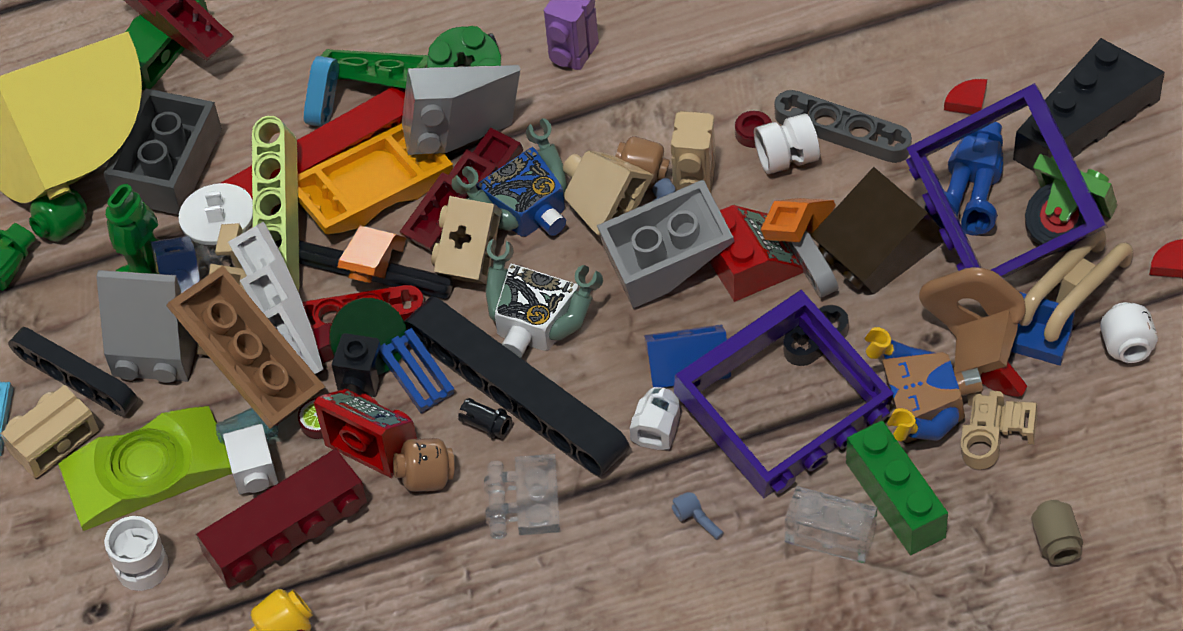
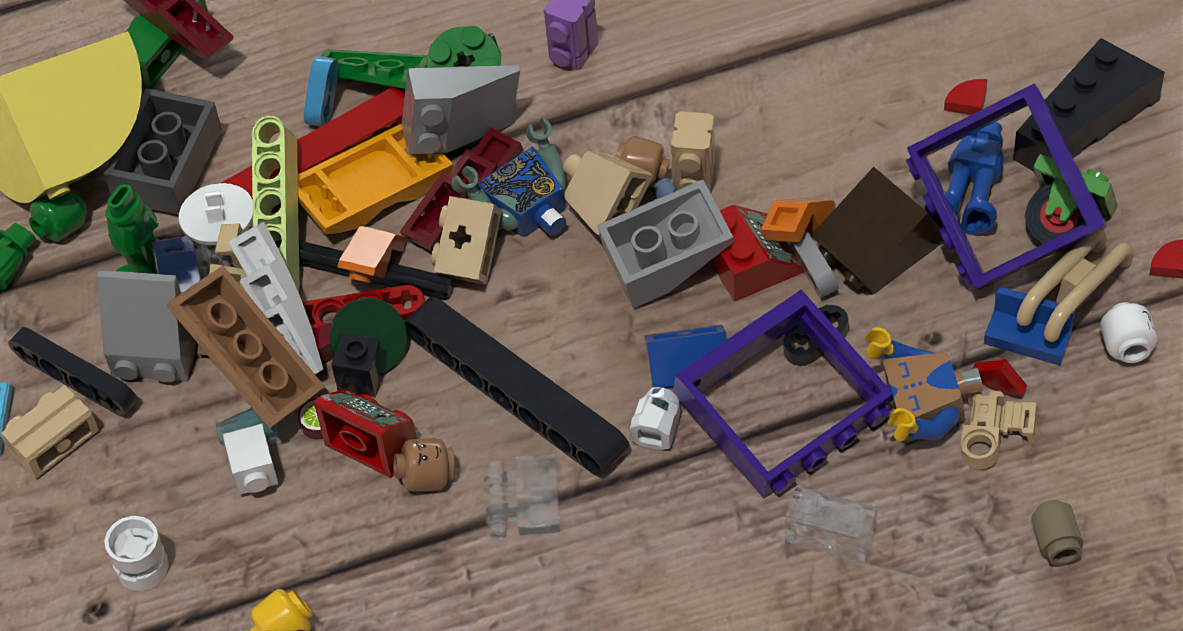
(144, 466): lime slope -> none
(282, 518): dark red brick -> none
(399, 344): blue tile -> none
(492, 421): black pin -> none
(535, 306): torso -> none
(688, 506): sand blue hand -> none
(745, 126): dark red tile -> none
(791, 142): white wheel -> none
(846, 120): dark grey beam -> none
(896, 487): green brick -> none
(980, 341): medium nougat piece -> none

